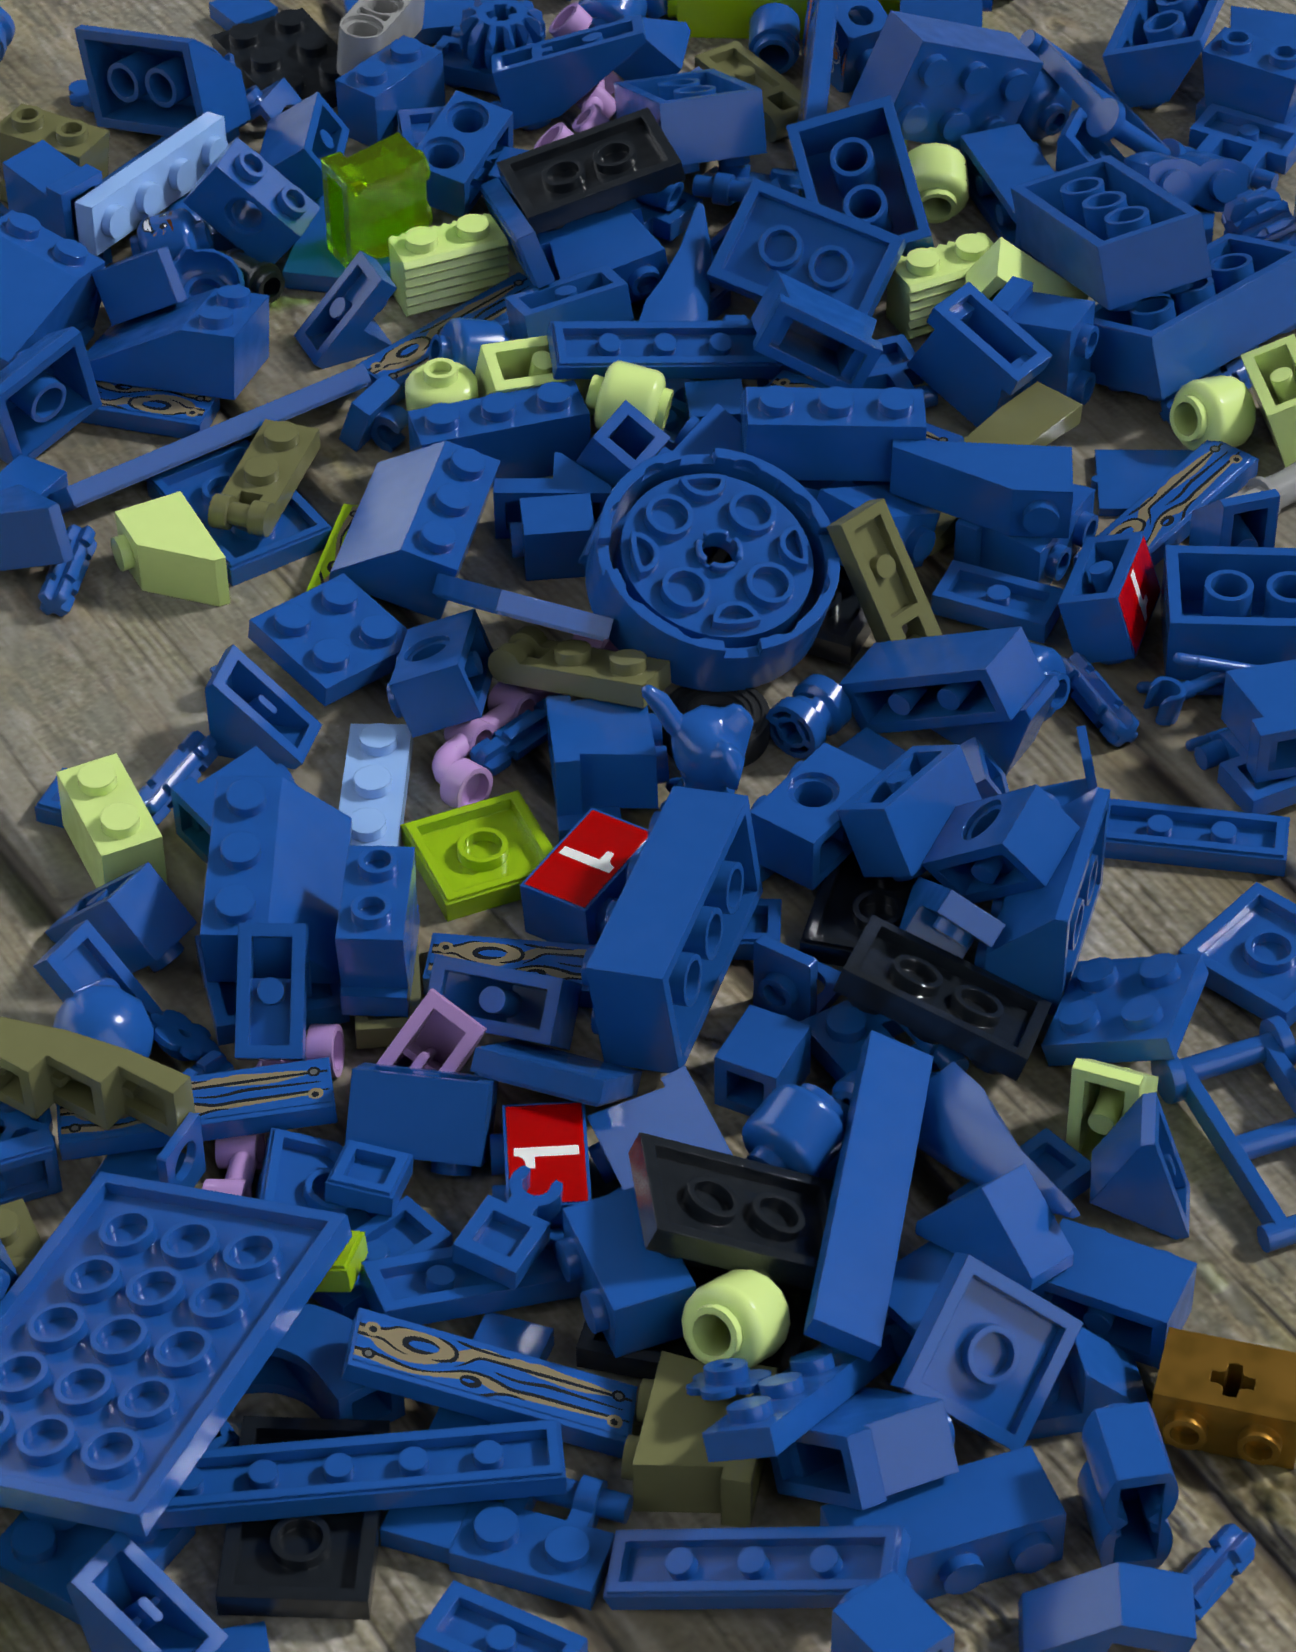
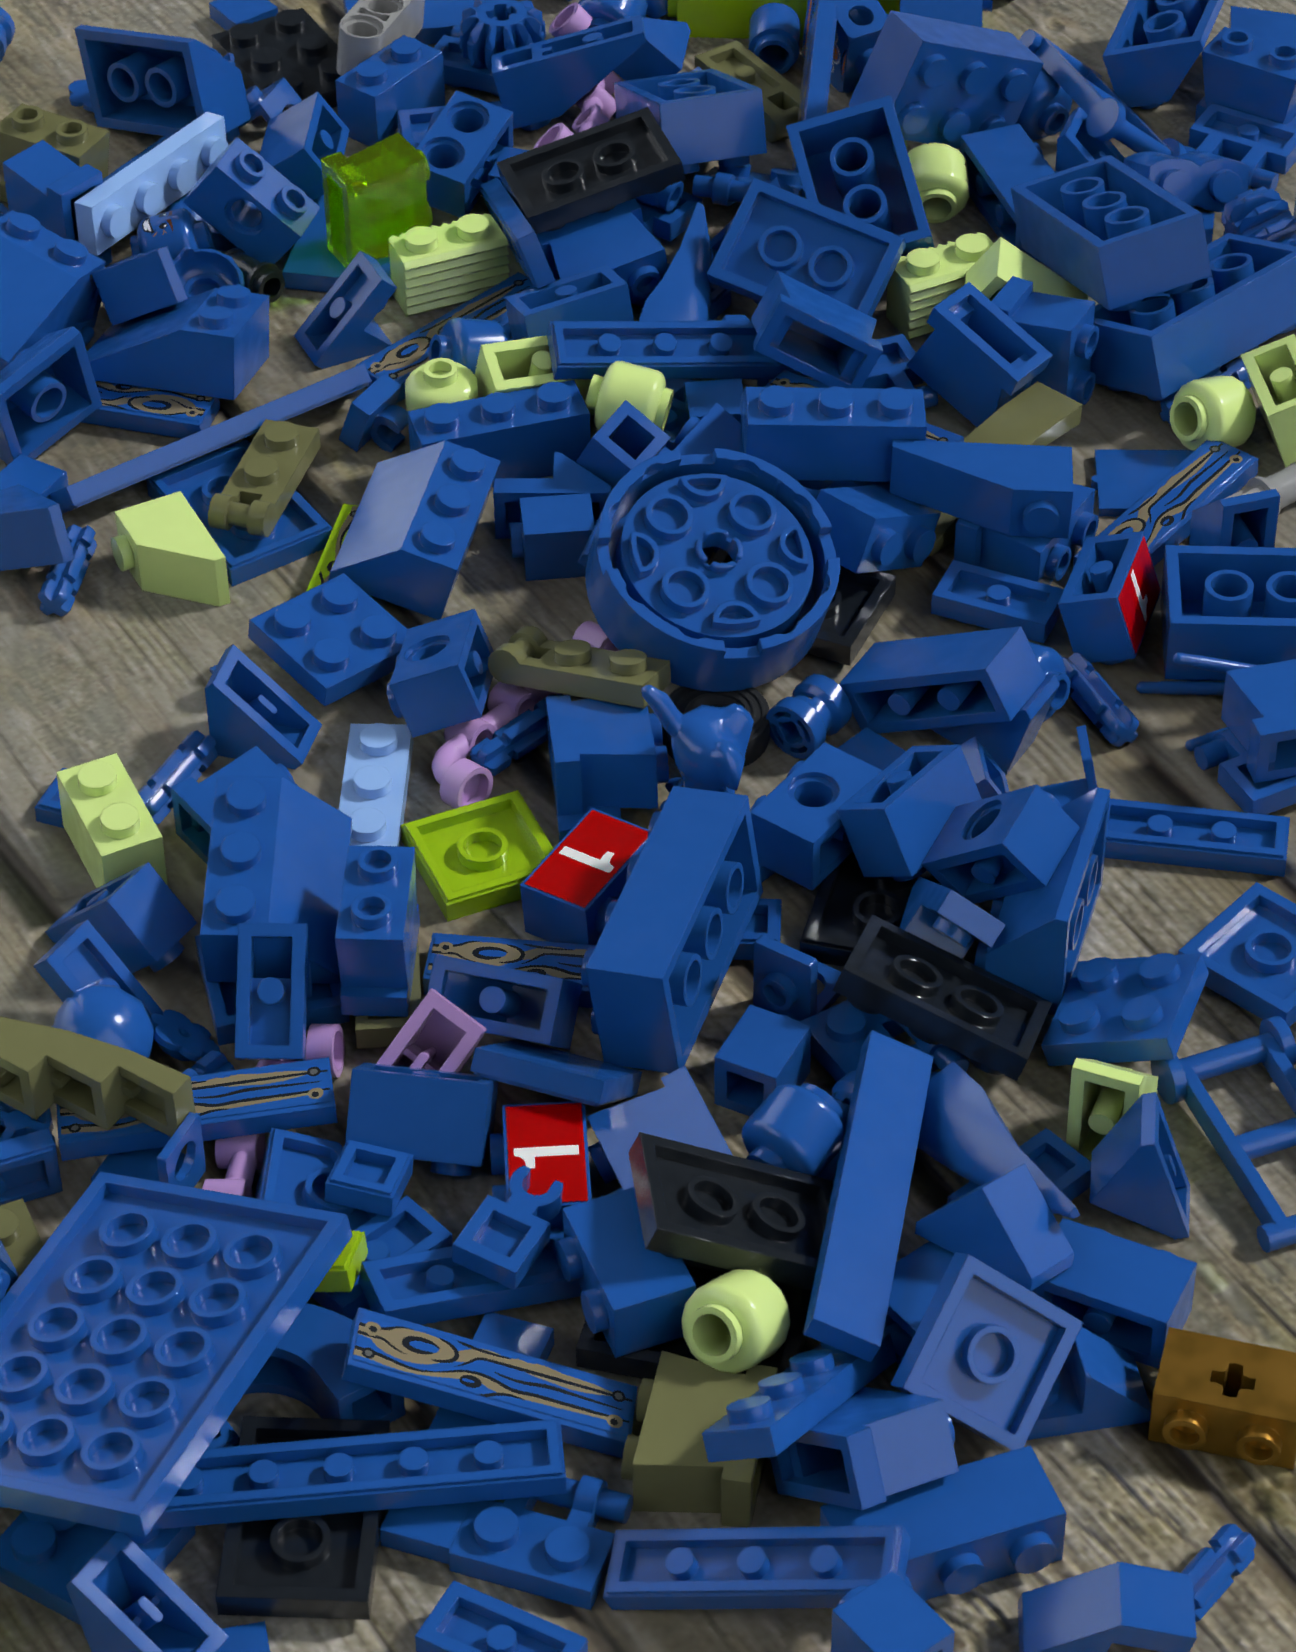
(522, 607): blue tile -> none
(726, 1379): blue plant -> none
(882, 573): olive plate -> none
(1127, 1485): blue brick -> none
(1171, 694): blue hand -> none

